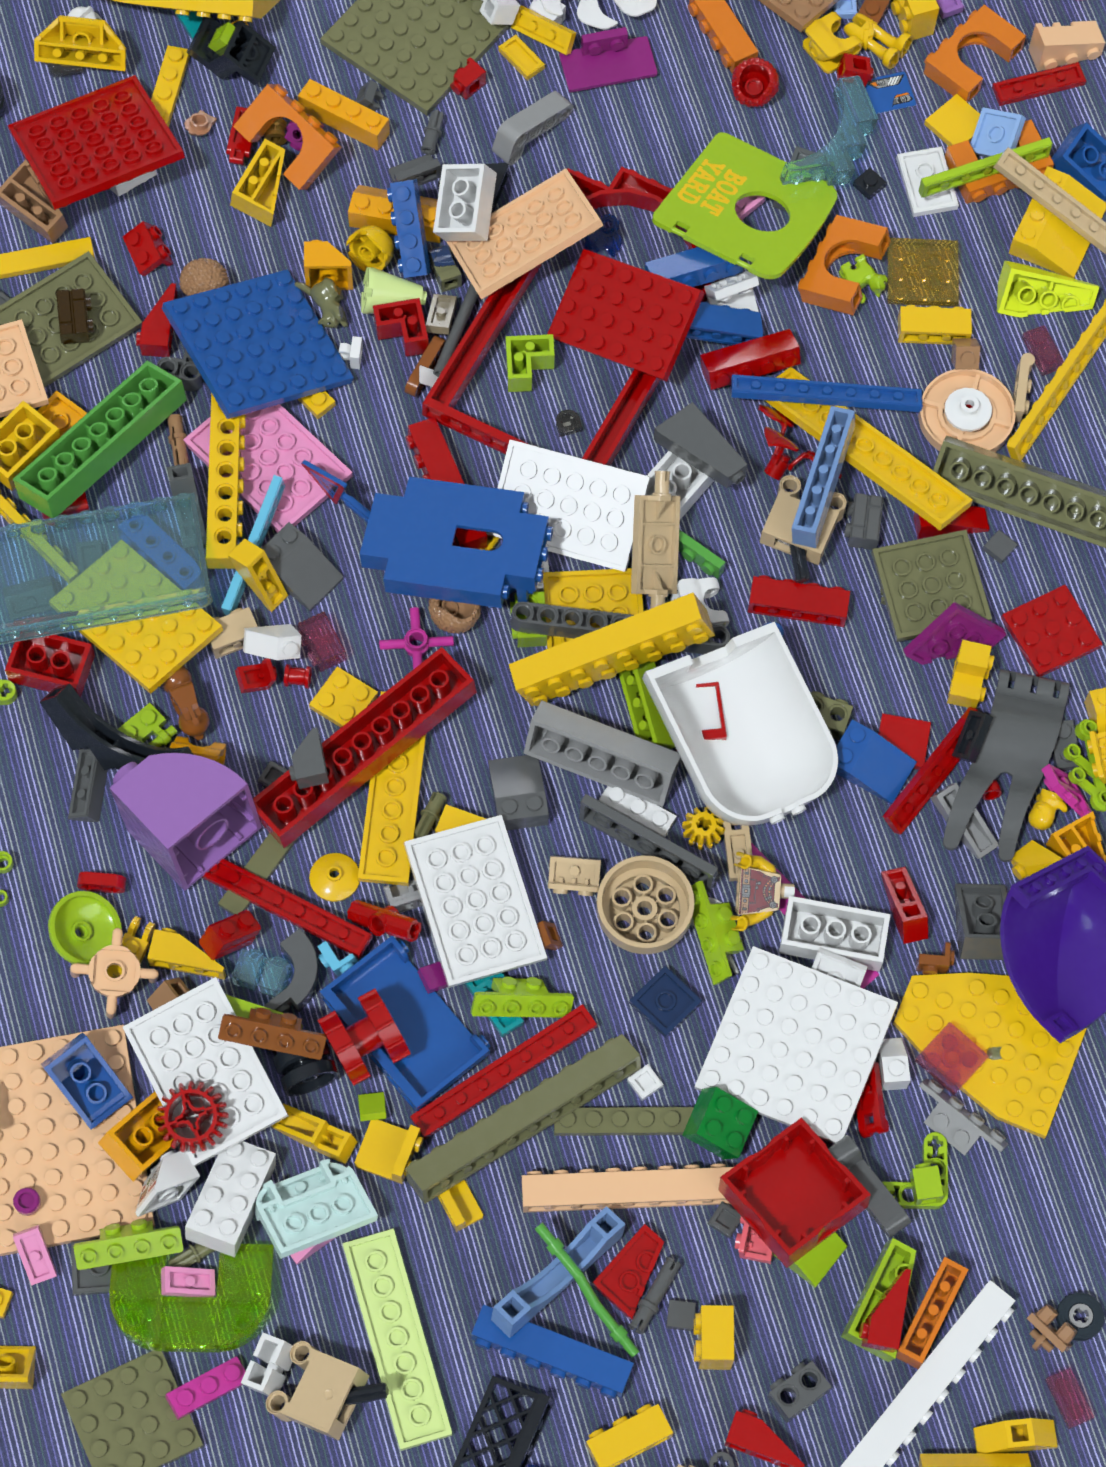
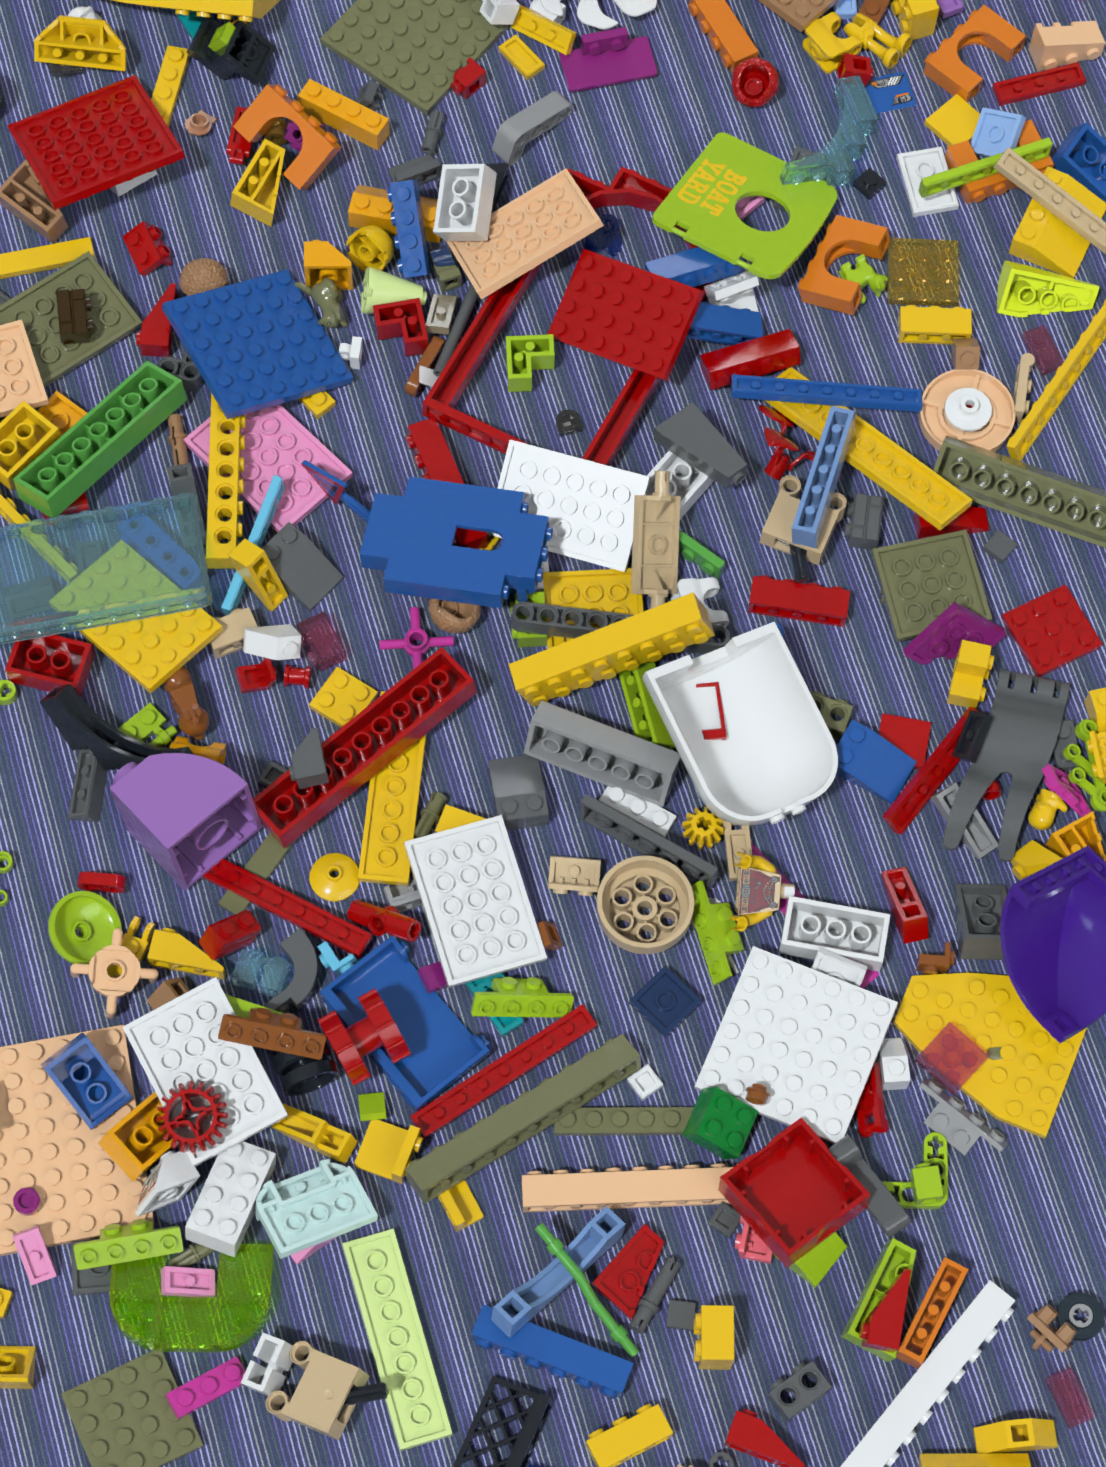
(757, 1094): none -> dark orange plate

